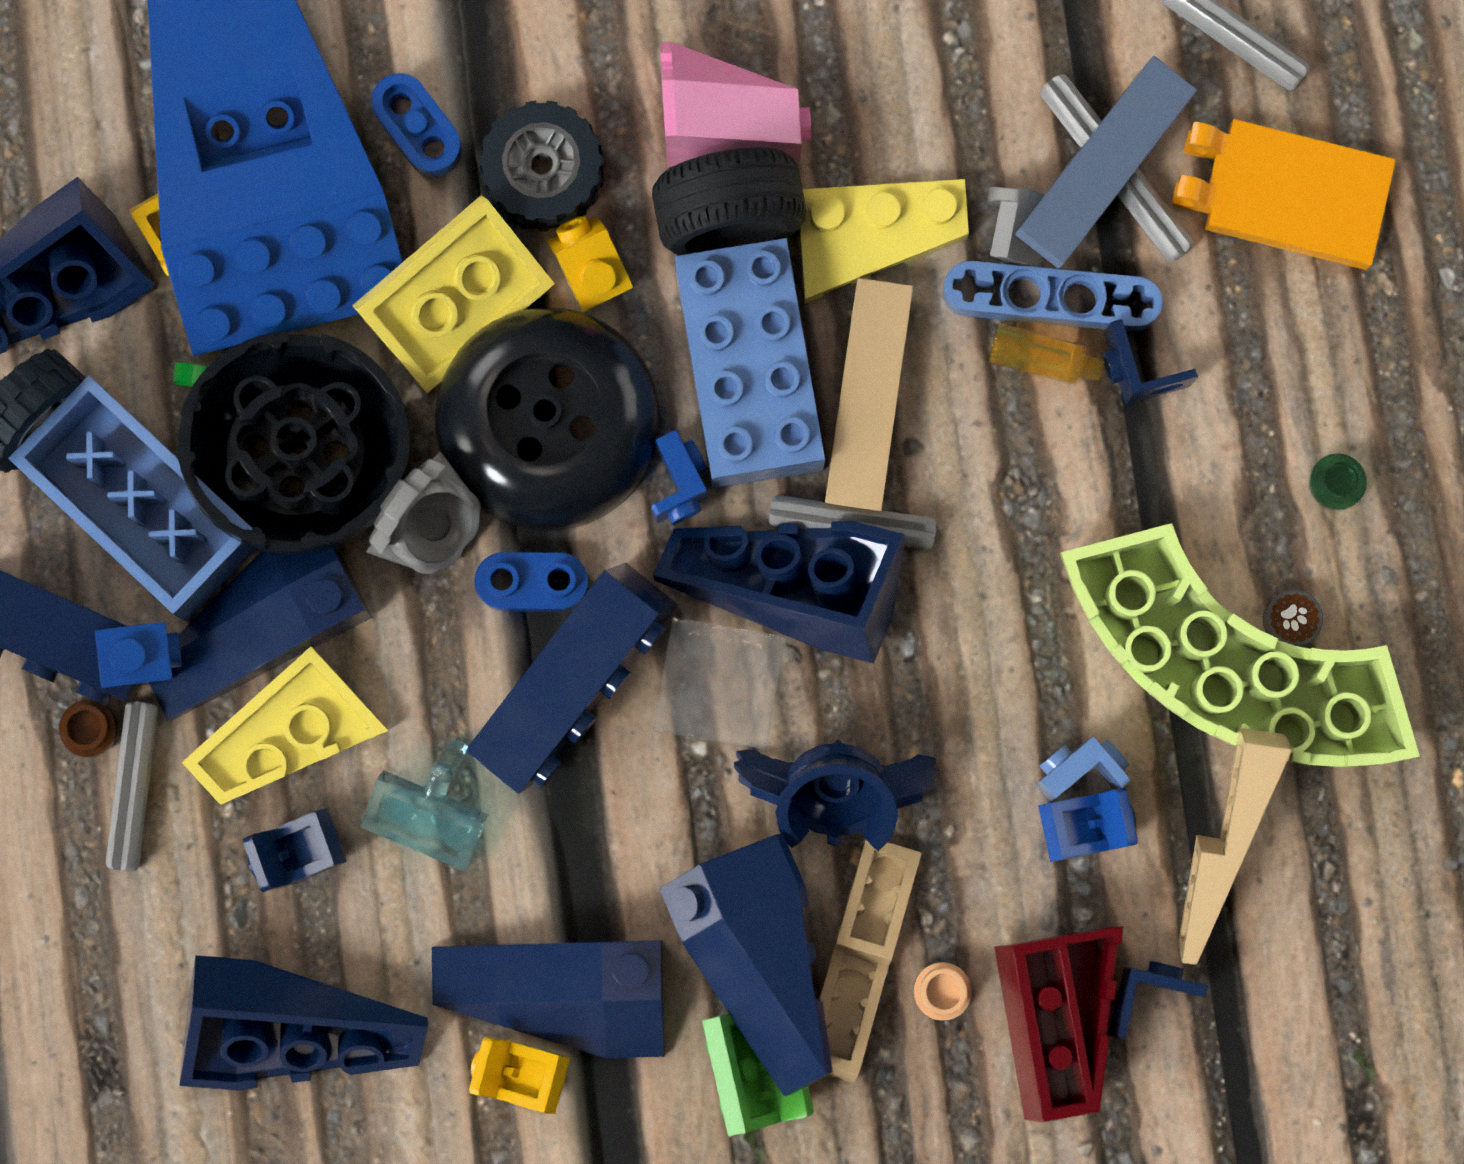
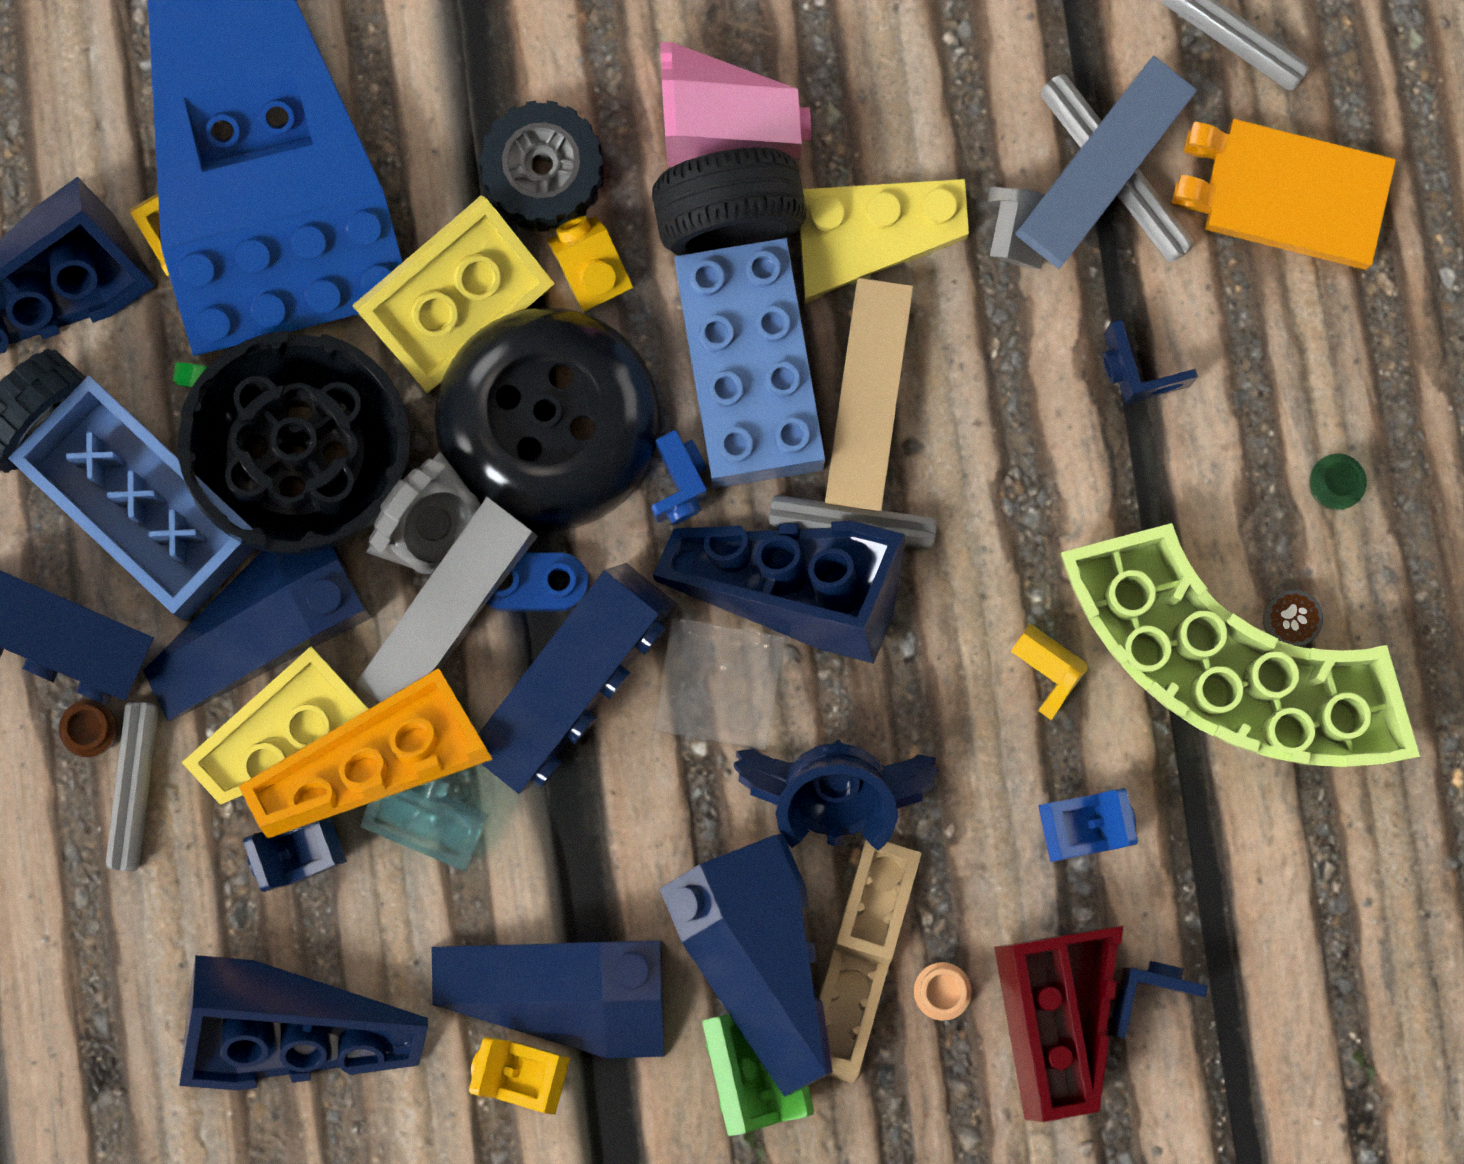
(136, 654): blue bracket -> none
(379, 753): none -> light orange wing
(418, 126): blue plate -> none
(448, 601): none -> light grey slope
(1043, 355): clear yellow cylinder -> none
(1052, 287): medium blue beam -> none
(1053, 662): none -> yellow tile
(1067, 767): medium blue bracket -> none
(1216, 861): tan slope -> none

